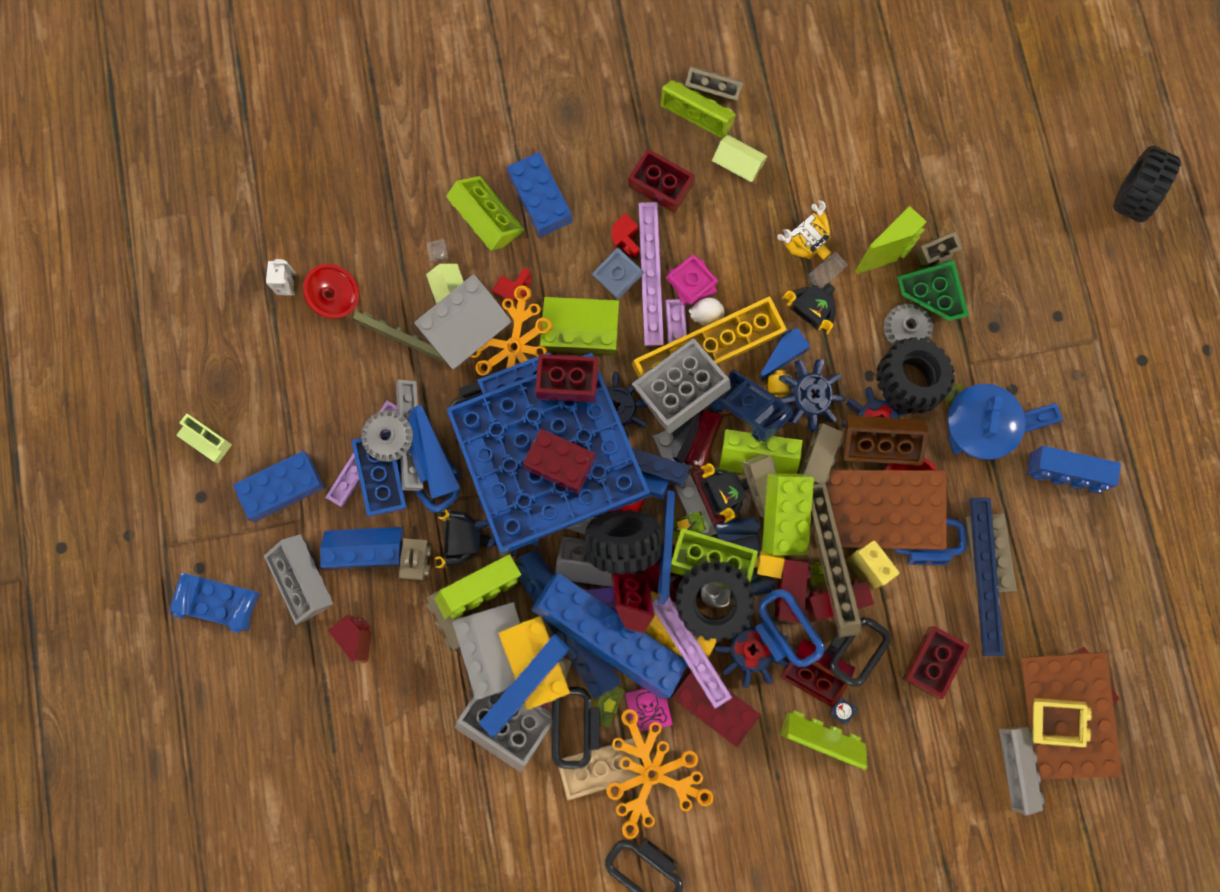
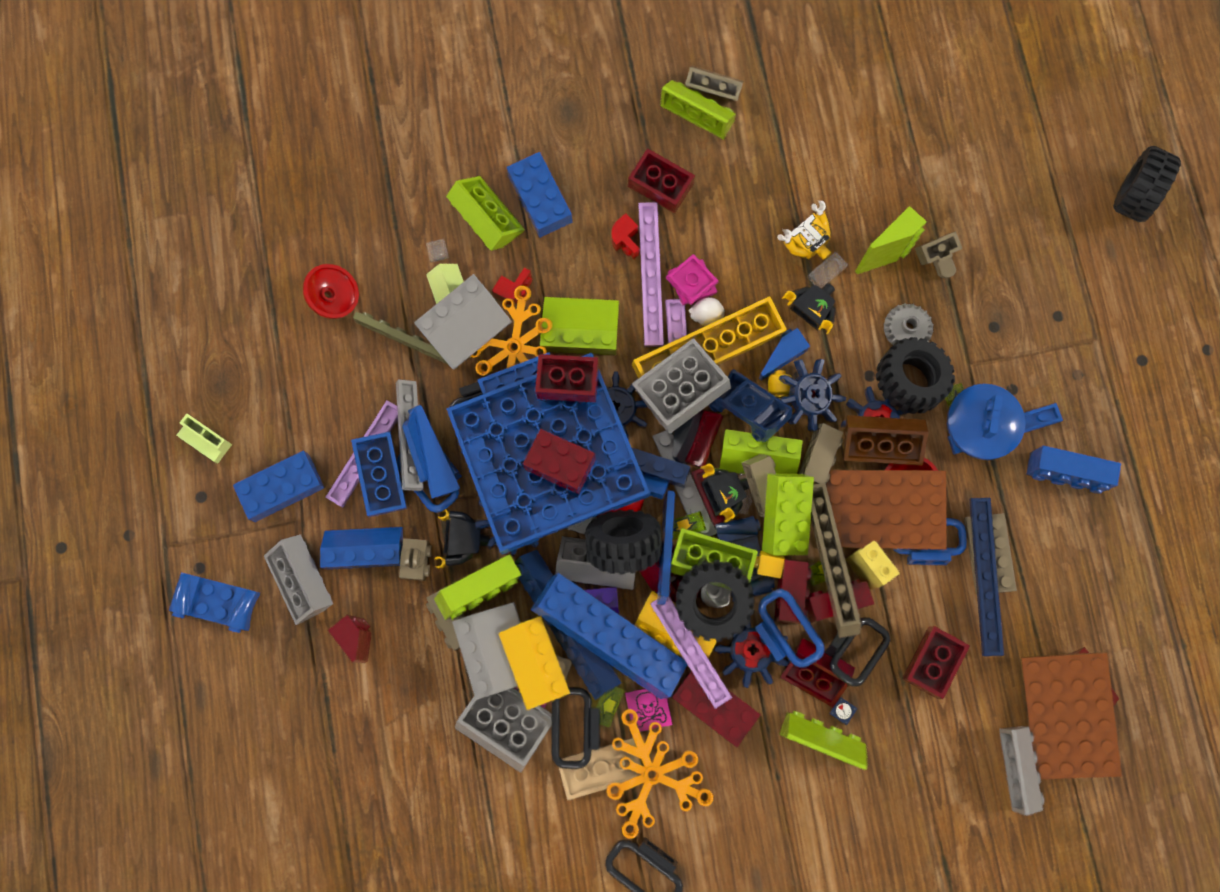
(280, 277): white hinge -> none
(396, 445): light grey gear -> none
(524, 685): blue tile -> none
(618, 273): sand blue tile -> none
(633, 600): dark red slope -> none
(739, 158): yellowish green piece -> none
(936, 289): green brick -> none
(1084, 715): light yellow window -> none

